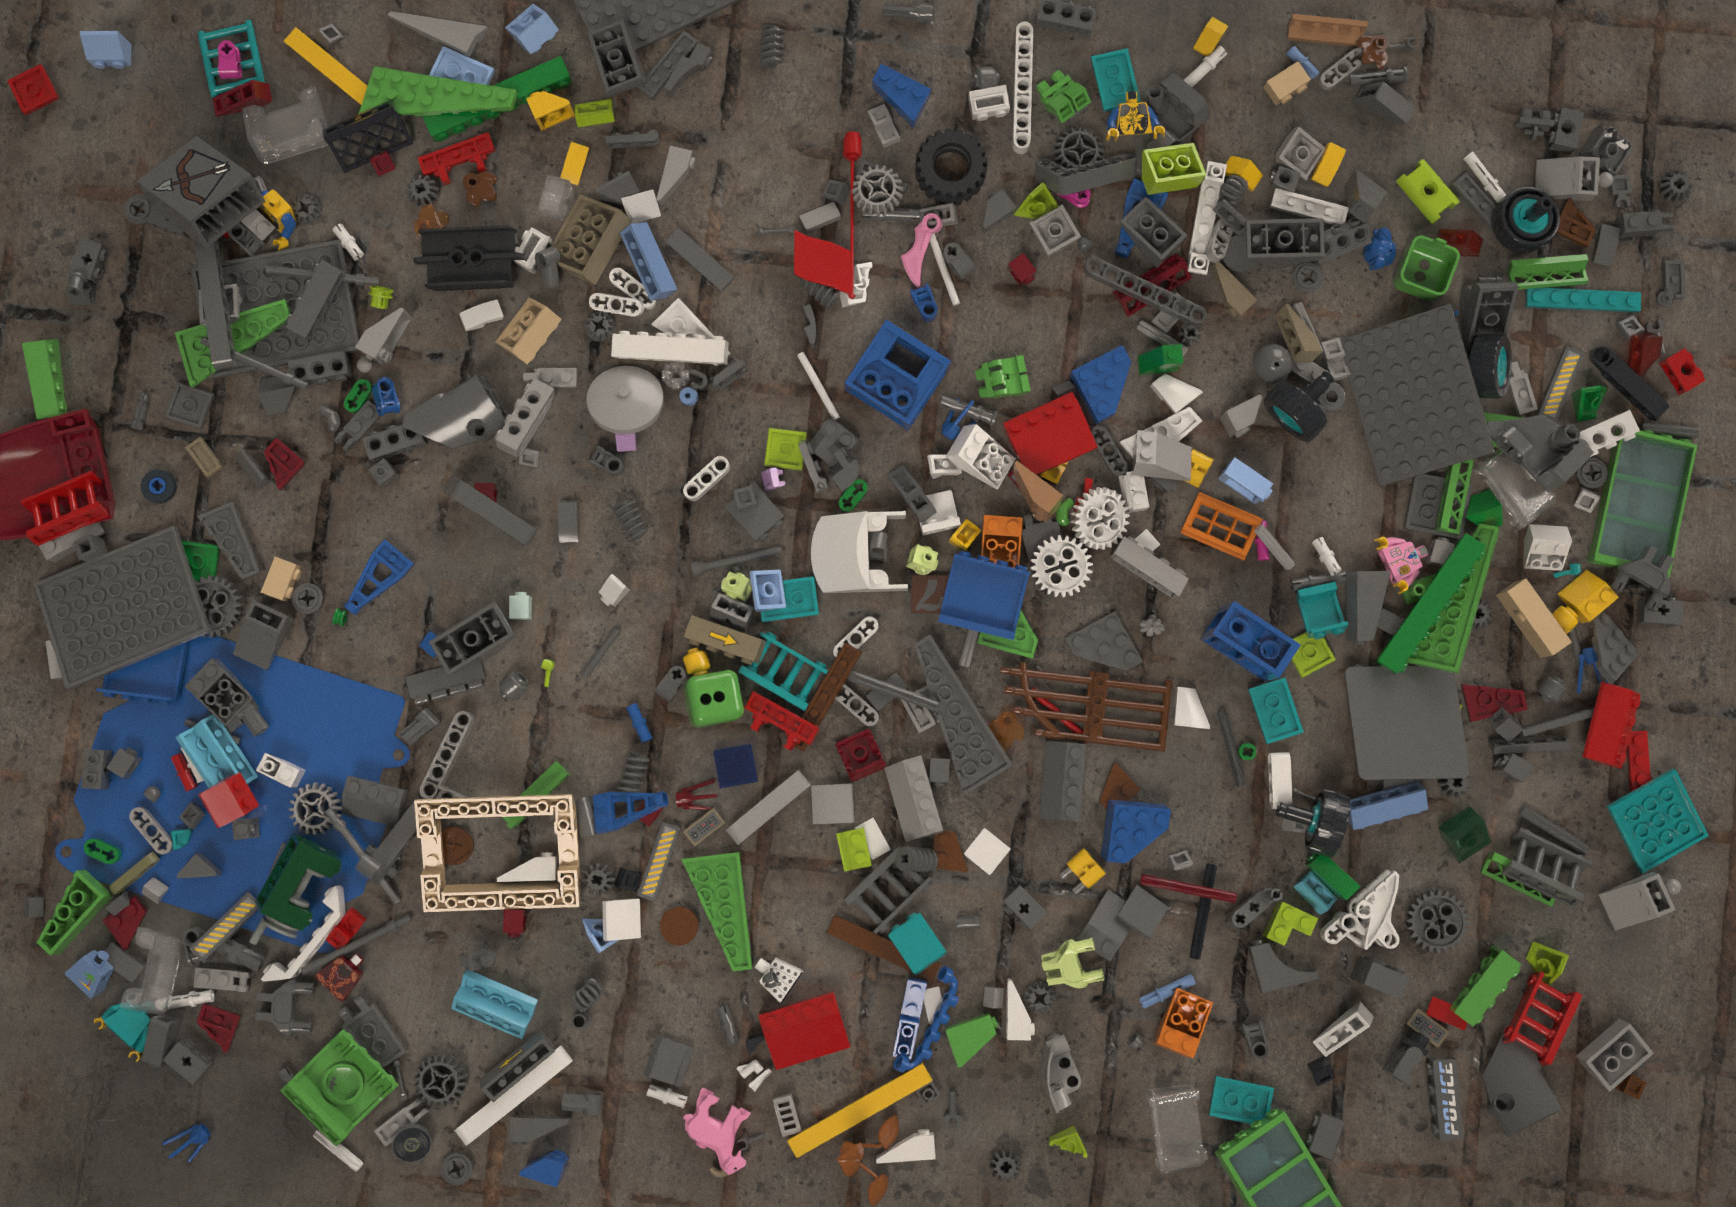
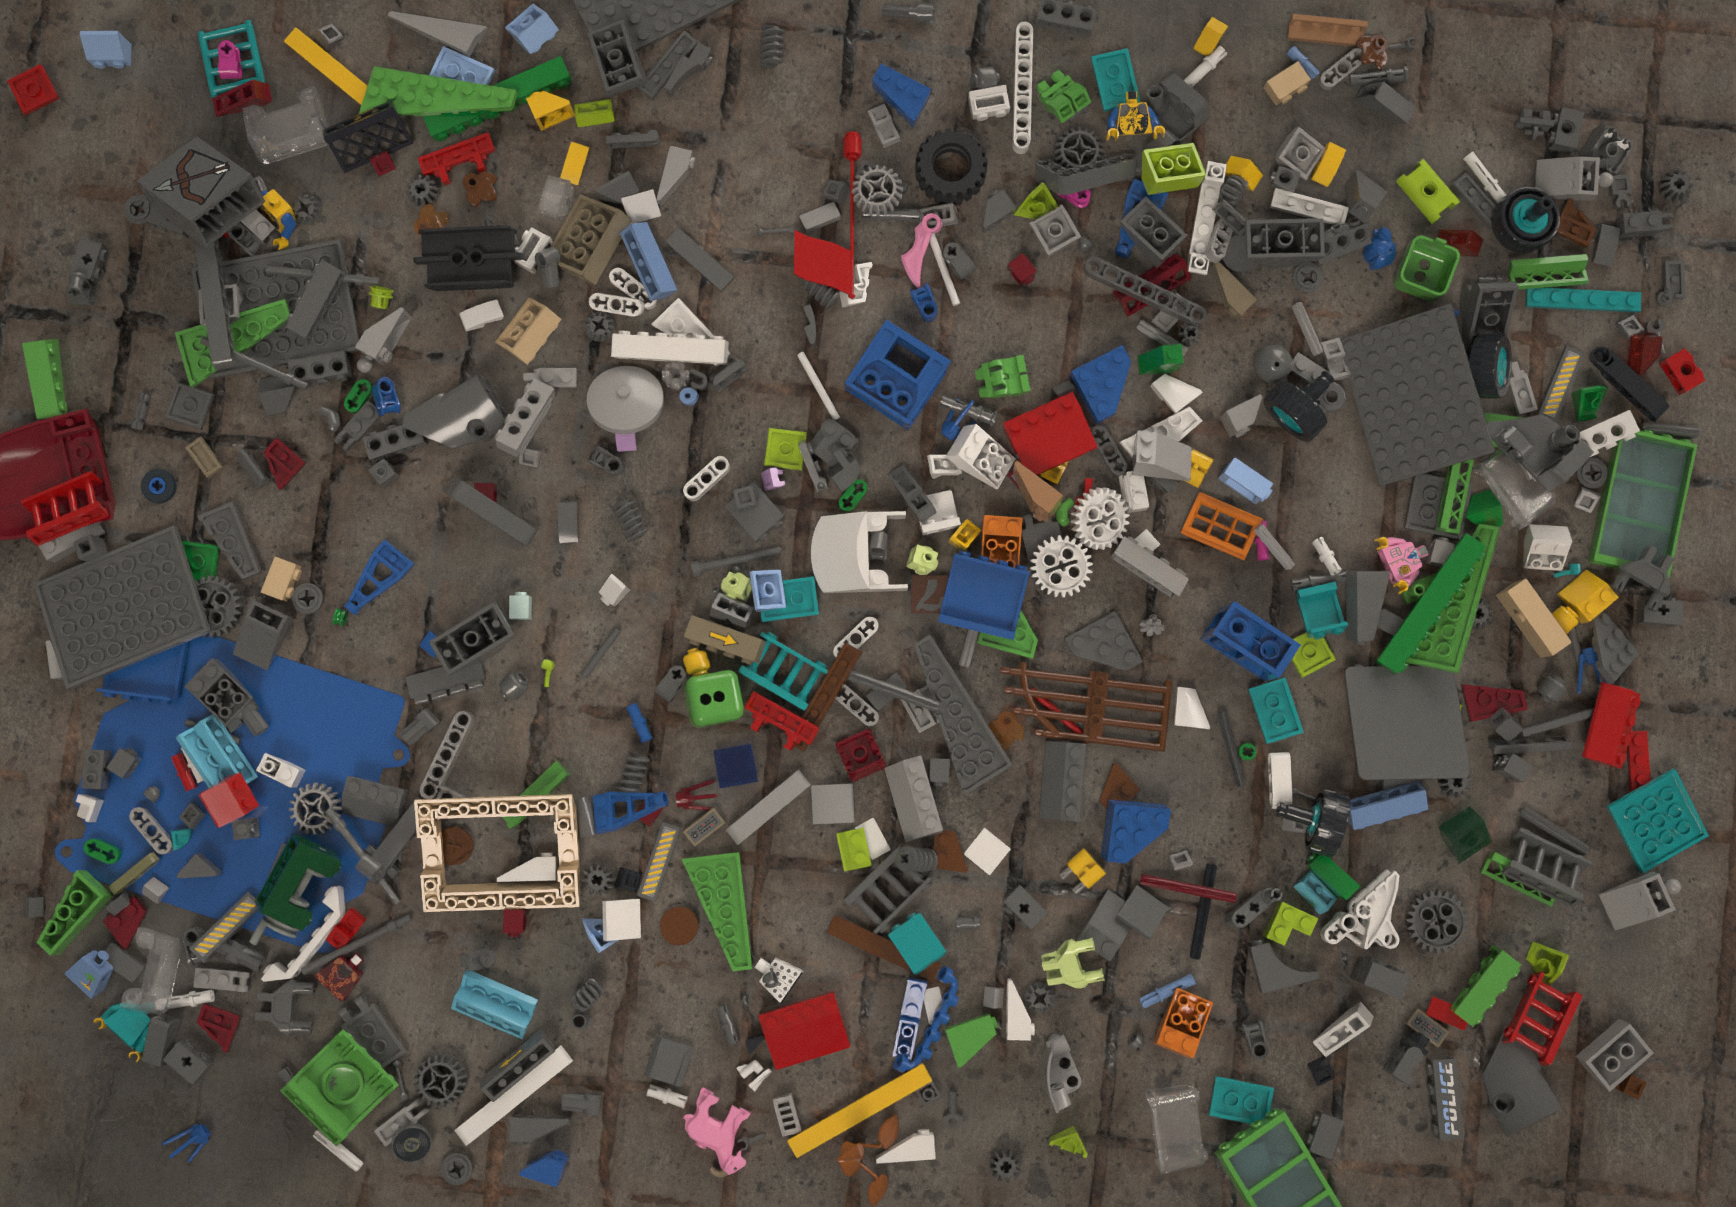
(89, 807): none -> white panel
(348, 242): white pin -> none
(1298, 337): dark tan slope -> none

